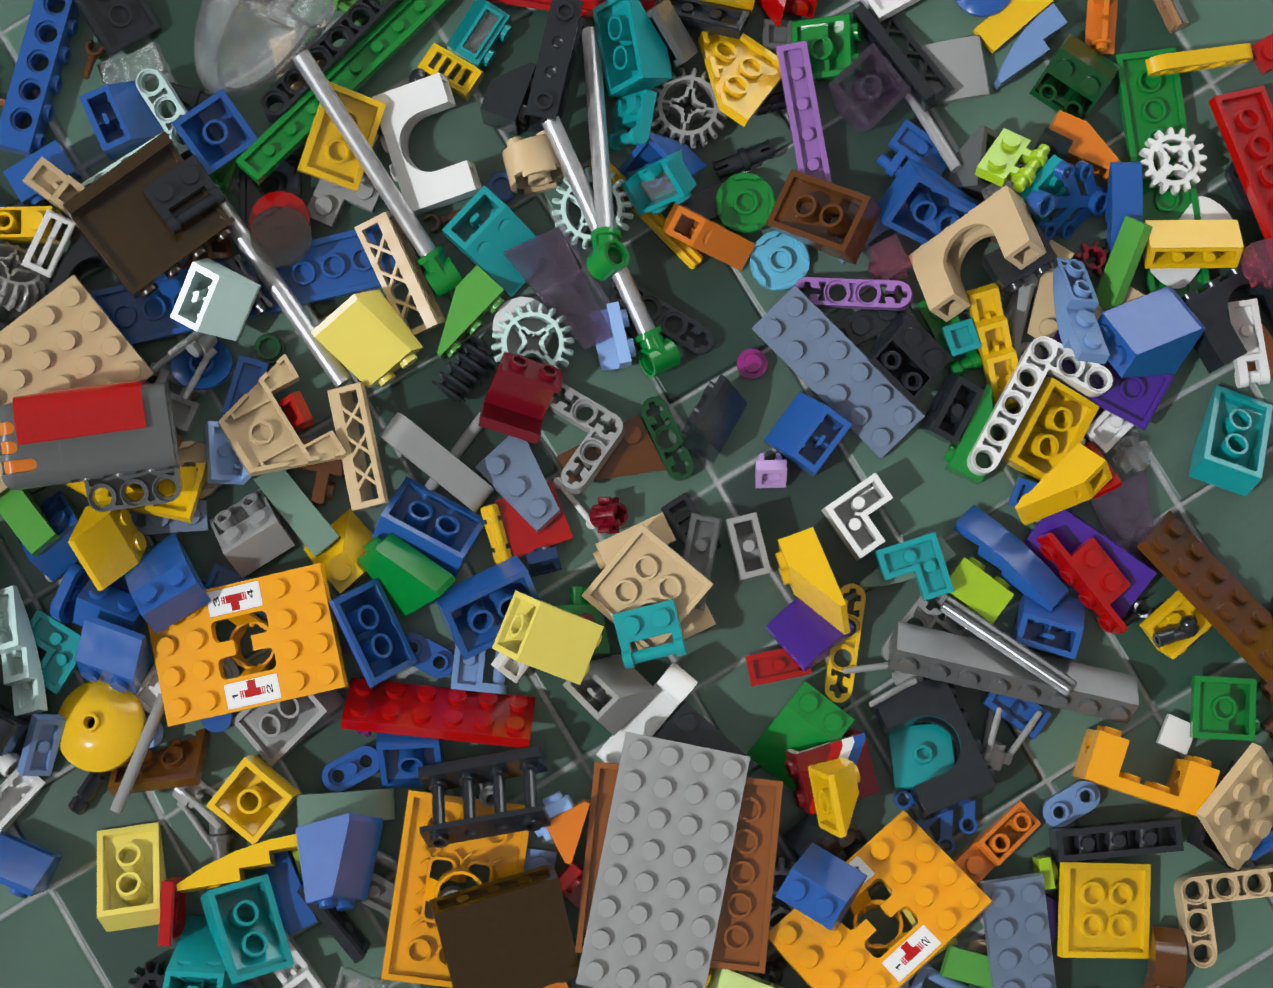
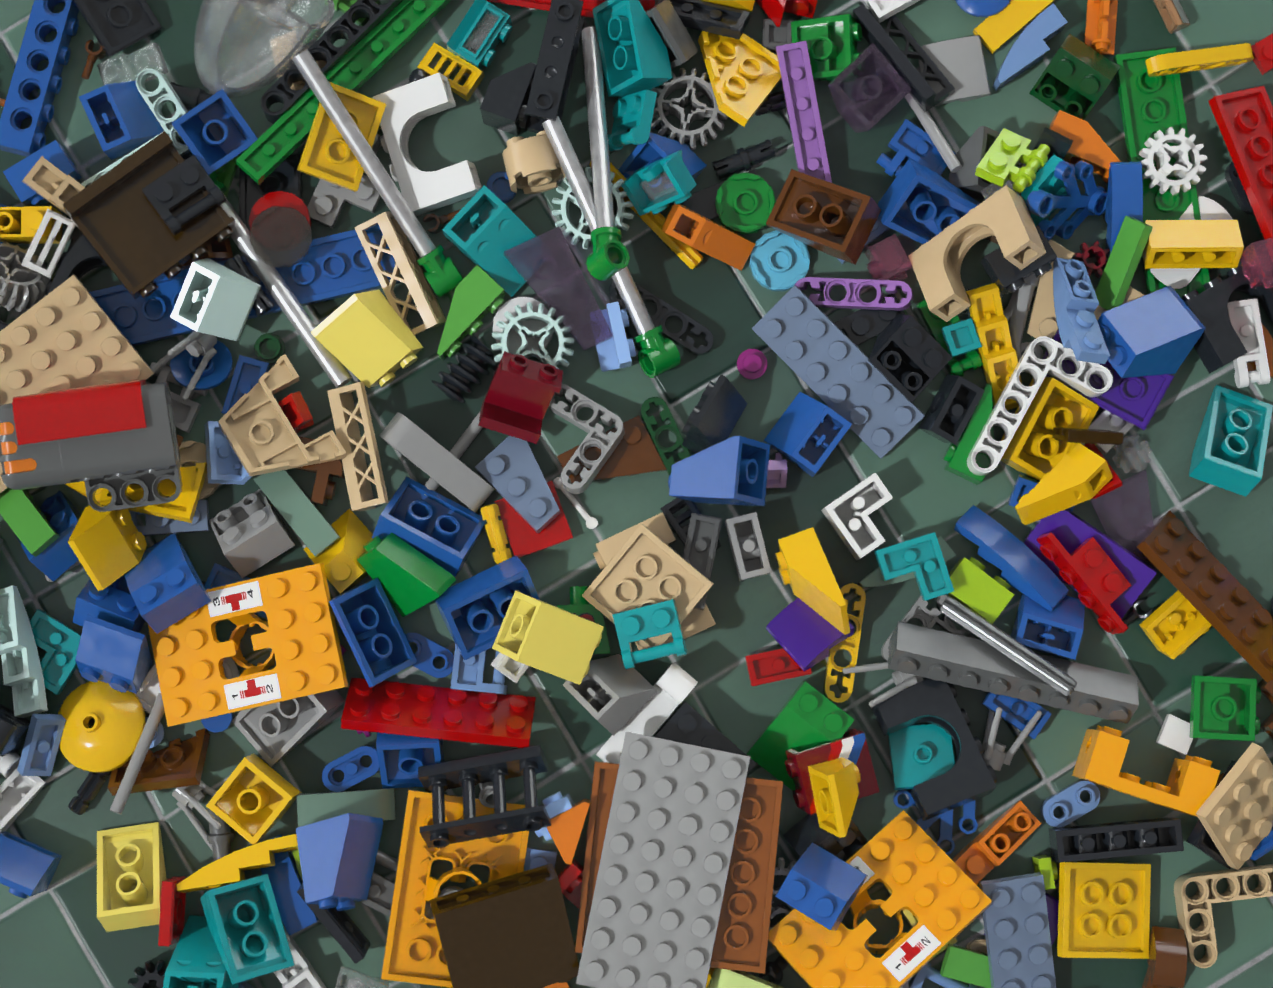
(64, 602): blue plate -> none
(543, 561): dark blue plate -> none
(608, 515): dark red gear -> none
(723, 474): none -> slope
(1091, 436): none -> dark brown tile
(1186, 629): black arm -> none

